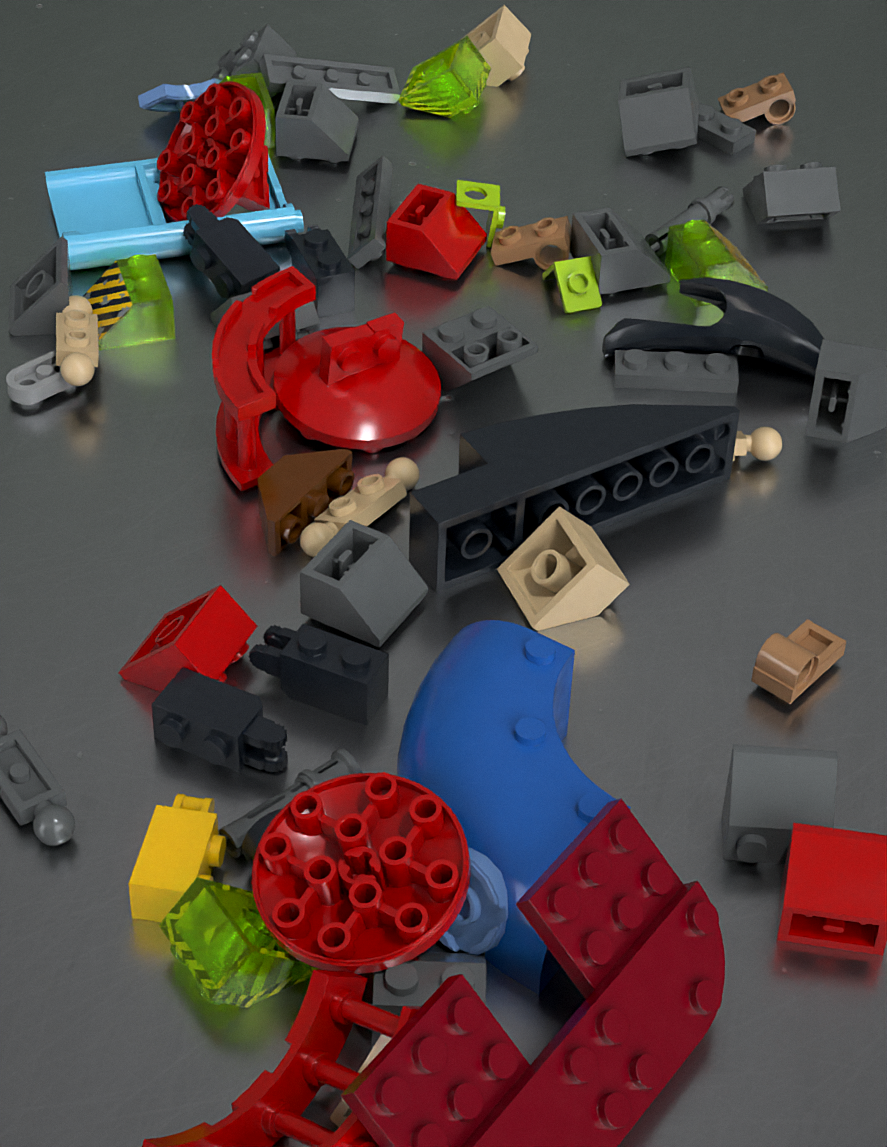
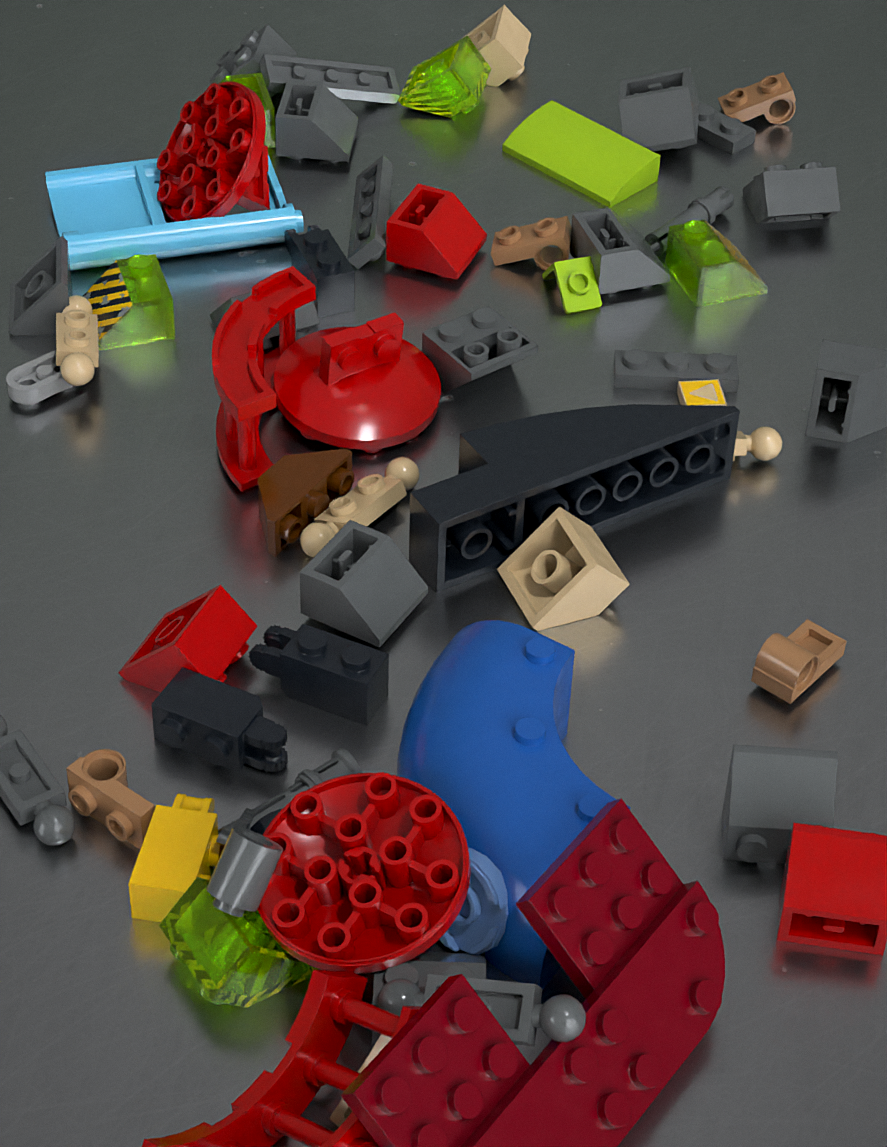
(101, 790): none -> medium nougat plate
(172, 97): medium blue tile -> none
(226, 252): black hinge -> none
(243, 867): none -> dark grey door
(491, 202): lime bracket -> none
(511, 1003): none -> dark grey plate
(583, 154): none -> lime slope
(701, 393): none -> tile
(752, 326): black piece -> none

